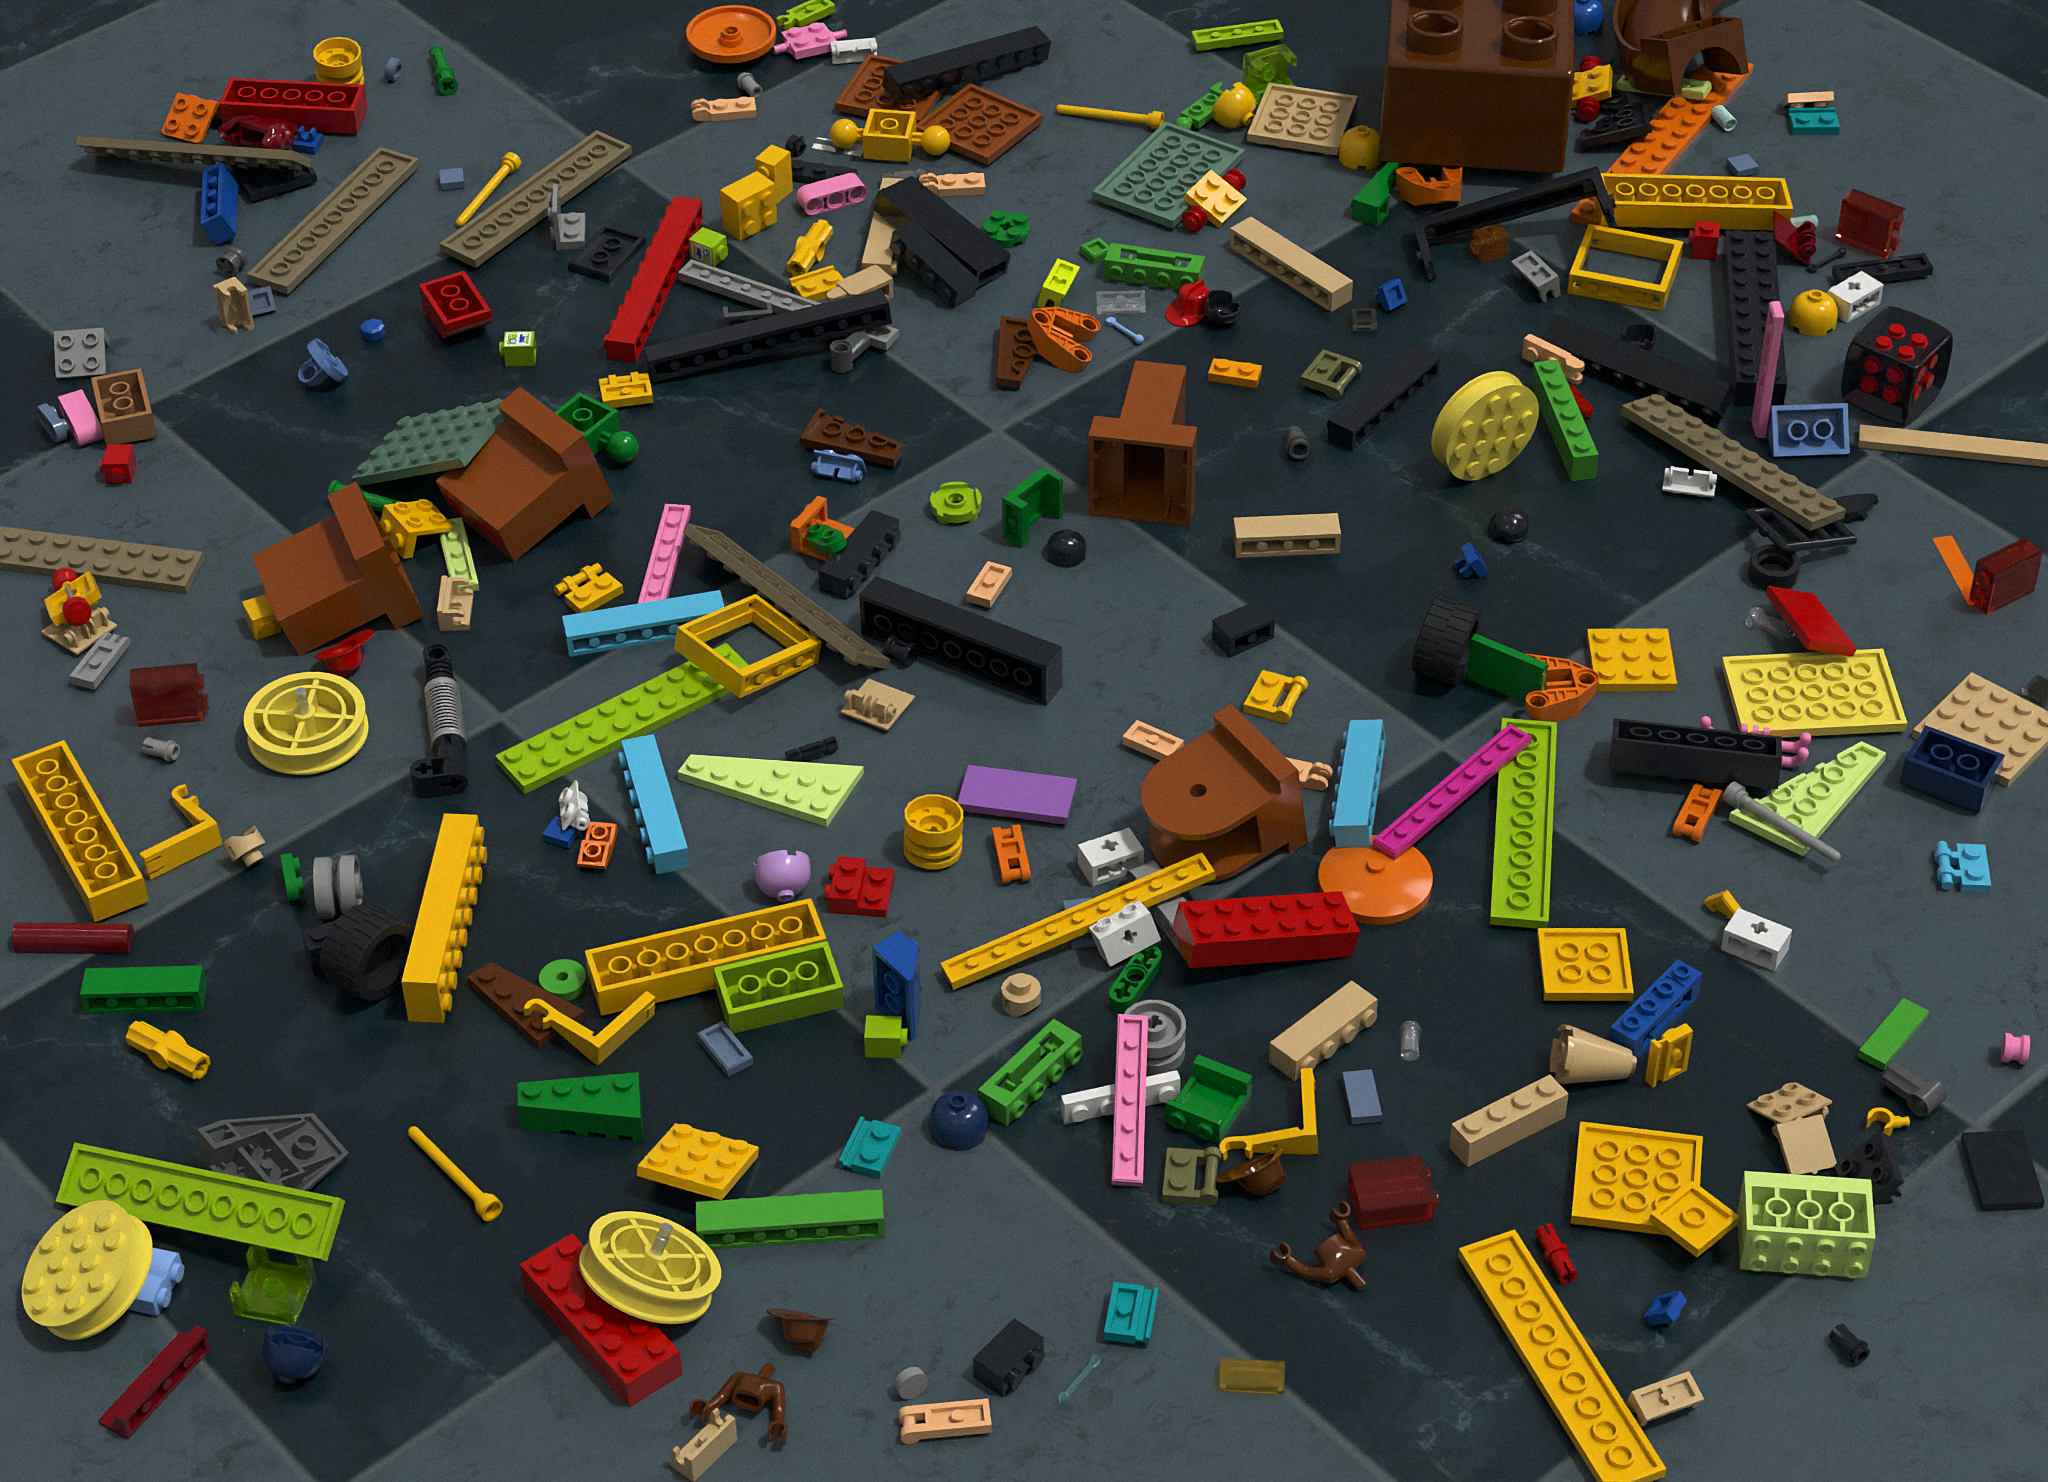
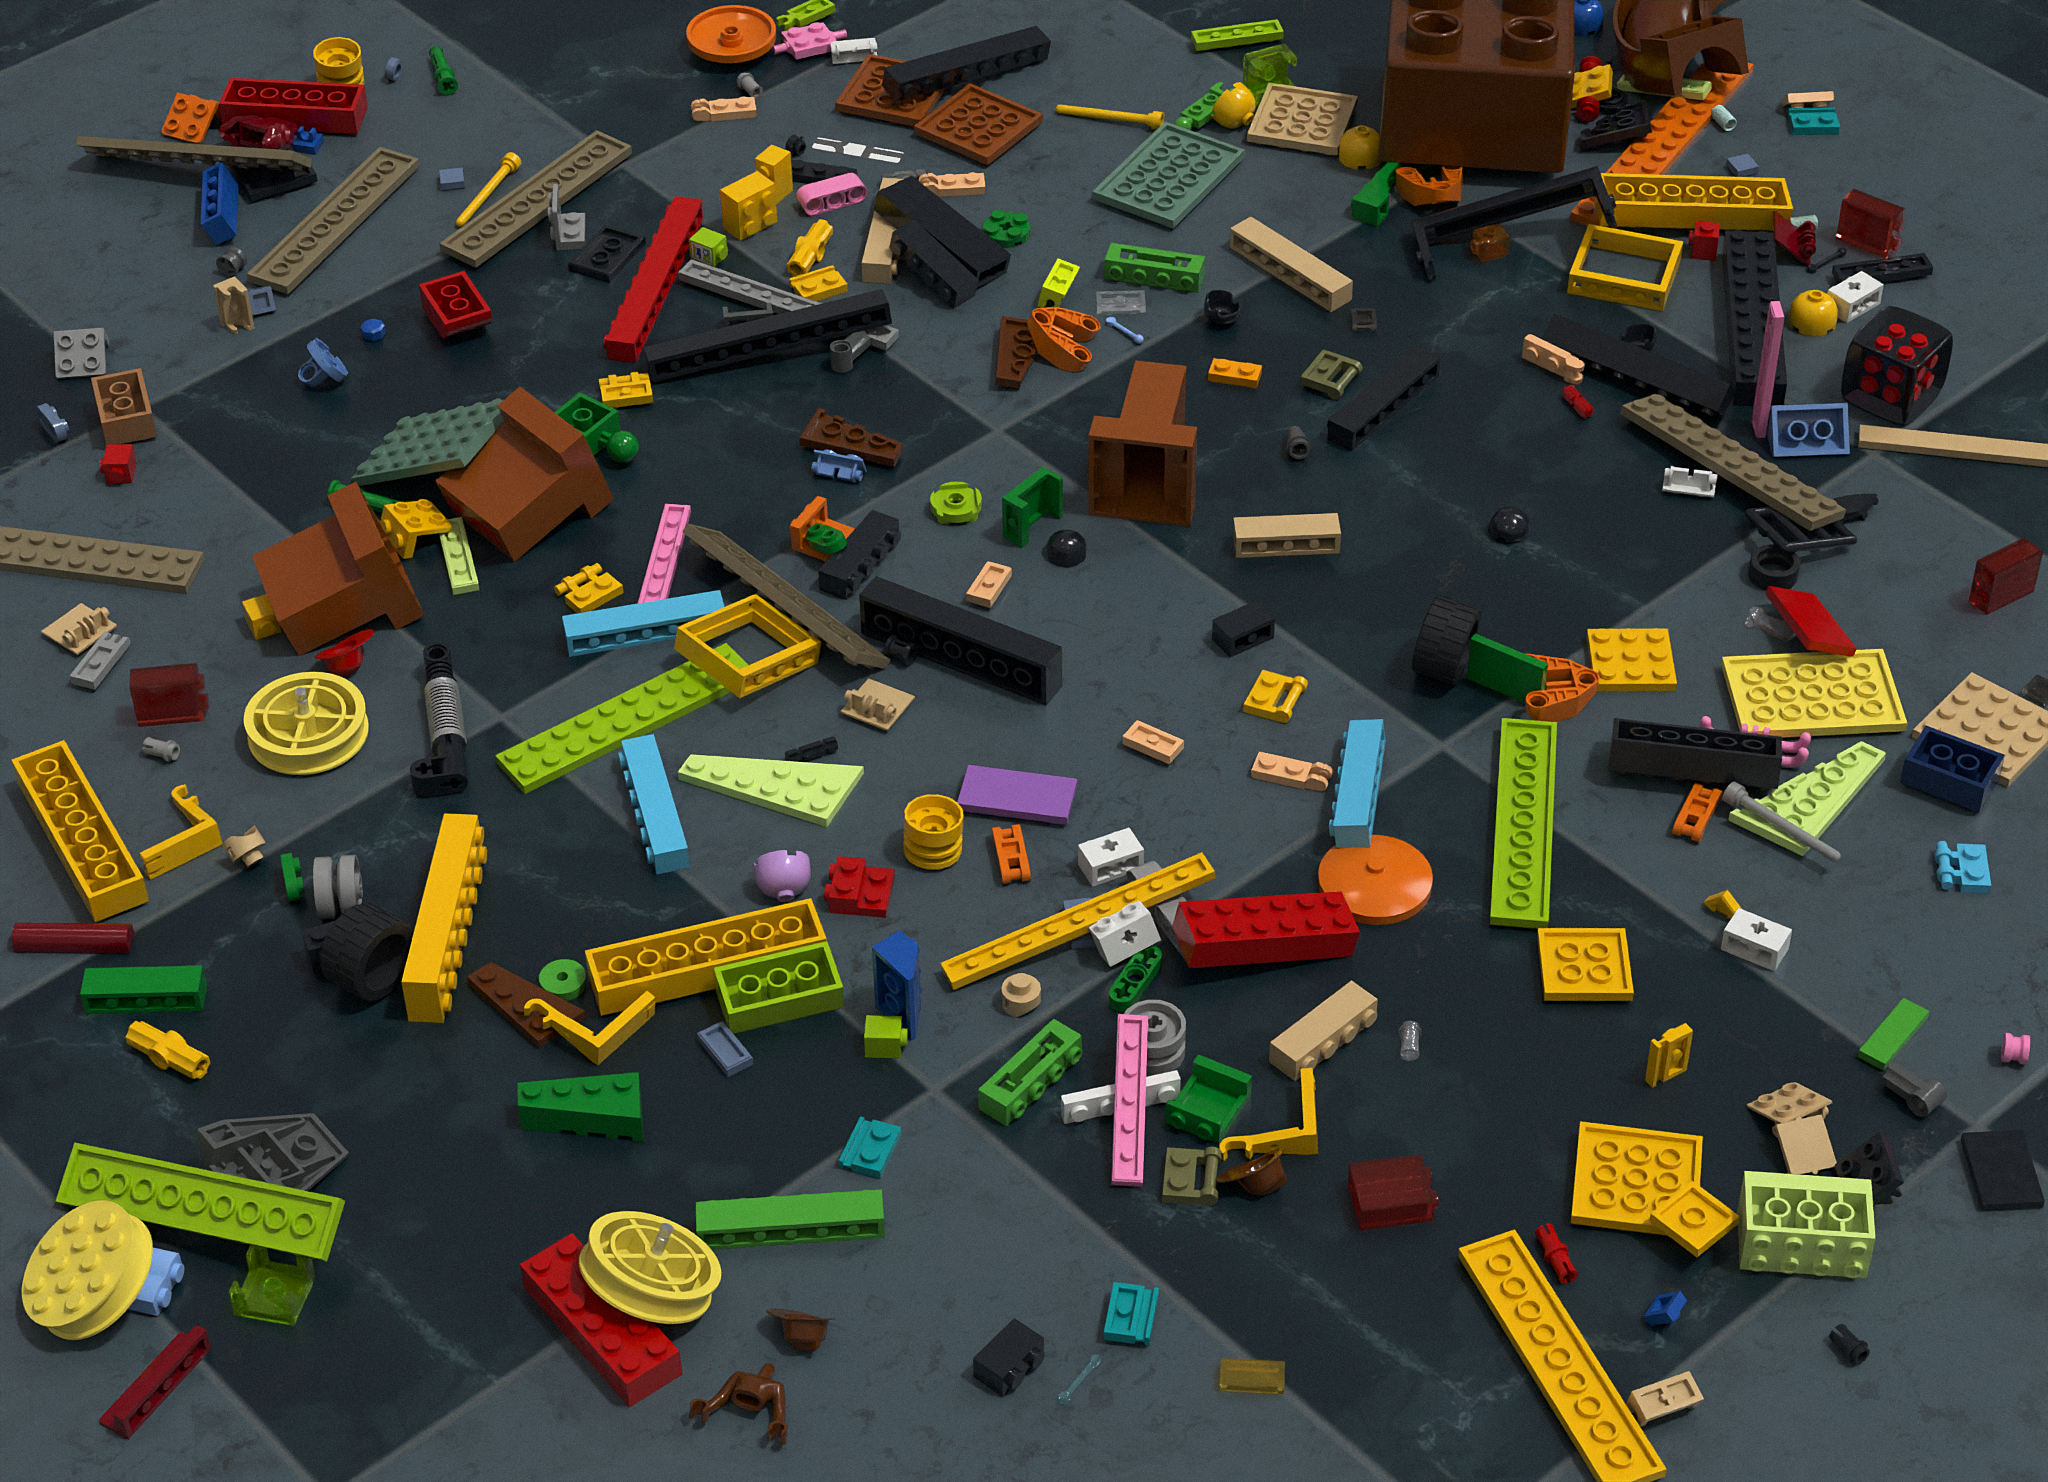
(72, 597): plate -> none
(80, 417): bright pink beam -> none
(293, 1352): dark blue cylinder -> none
(454, 604): tan hinge -> none
(485, 1204): yellow piece -> none
(519, 348): lime brick -> none
(556, 835): blue tile -> none
(574, 808): white hinge -> none
(598, 845): orange slope -> none
(698, 1161): yellow plate -> none
(705, 1446): tan hinge -> none
(862, 282): tan hinge -> none
(889, 135): yellow brick -> none
(911, 1383): light grey tile -> none
(945, 1420): light nougat plate -> none
(958, 1120): dark blue cylinder -> none
(1094, 250): bright green tile -> none
(1188, 305): red piece -> none
(1214, 199): yellow plate -> none
(1225, 790): dark orange piece -> none
(1337, 1254): reddish brown piece -> none
(1361, 1097): sand blue tile -> none
(1391, 294): blue tile -> none
(1451, 791): dark pink tile -> none
(1471, 562): blue tile -> none
(1485, 425): light yellow wheel -> none
(1508, 1120): tan brick -> none
(1537, 273): light grey hinge -> none
(1564, 420): bright green brick -> none
(1588, 1058): tan cone -> none
(1657, 1008): blue brick -> none
(1888, 1118): yellow piece -> none
(1956, 564): orange sticker -> none

